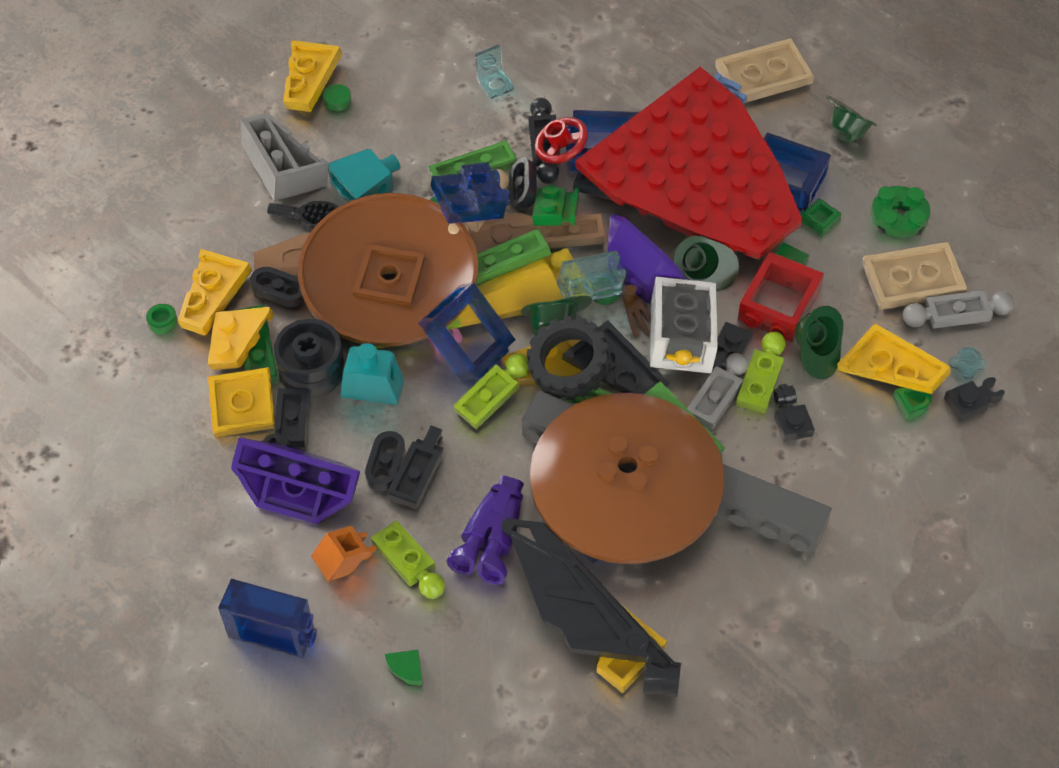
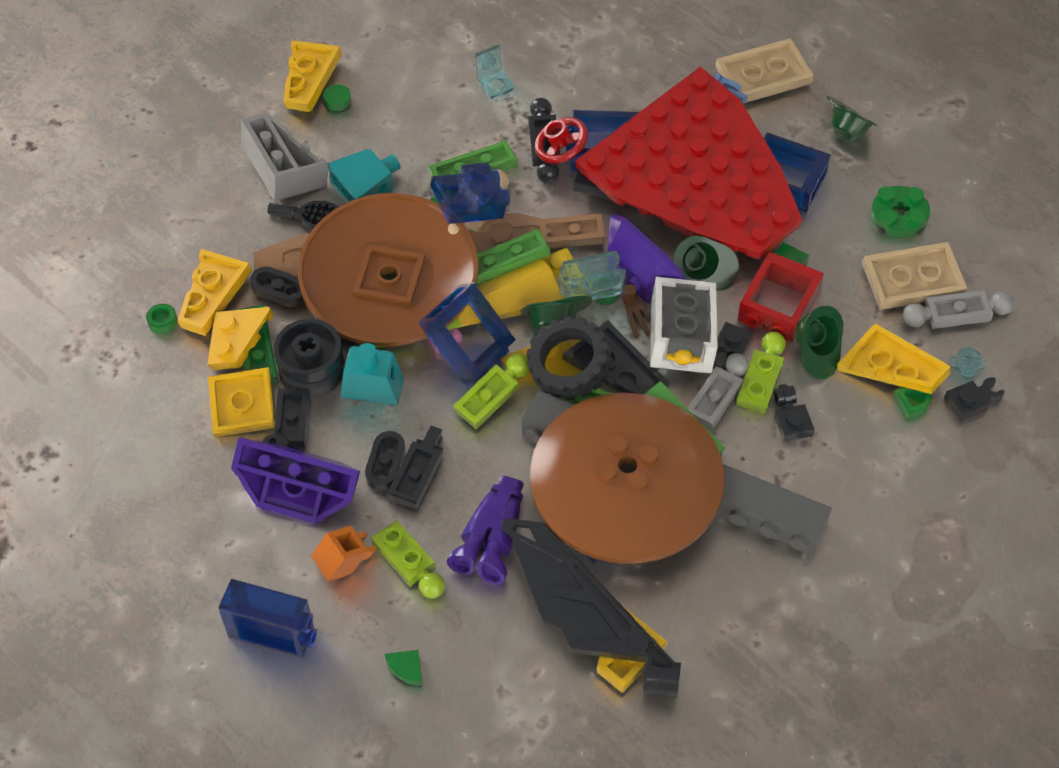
(523, 183): black plate -> none
(555, 206): green plate -> none
(820, 216): green tile -> none

